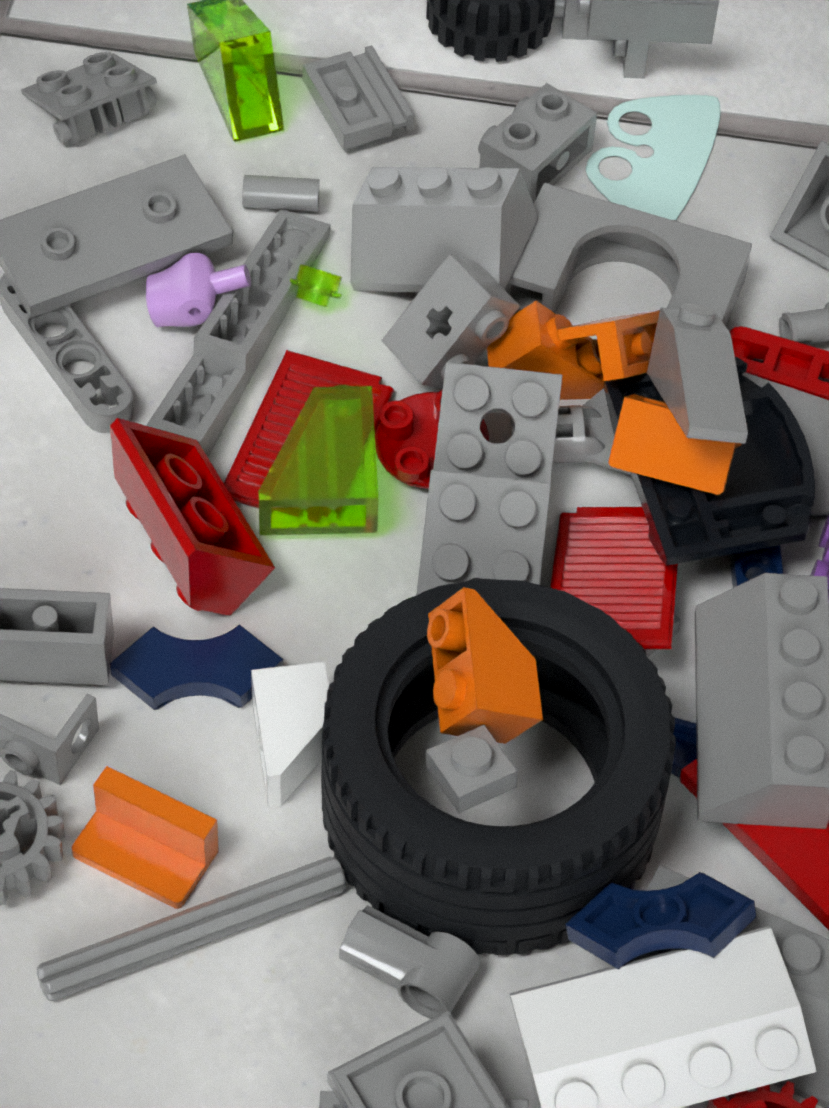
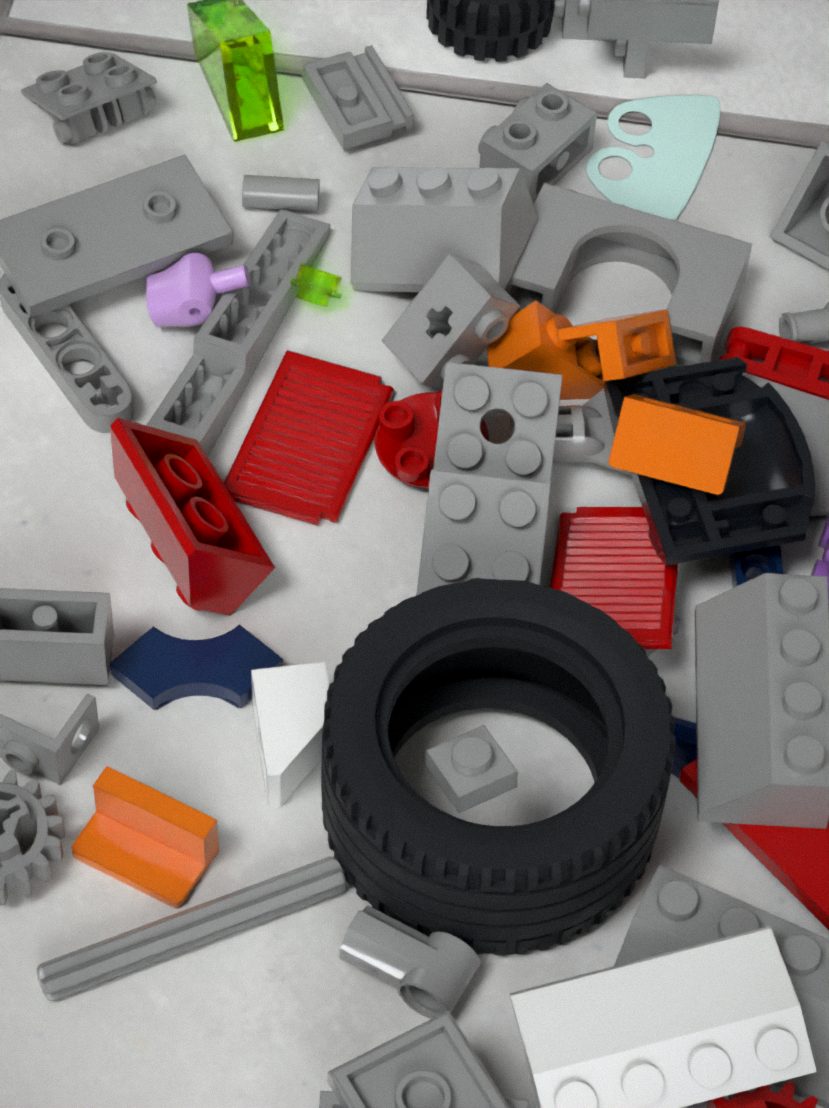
(325, 468): clear neon green slope -> none
(481, 670): orange slope -> none
(690, 916): dark blue tile -> none
(698, 373): light grey slope -> none

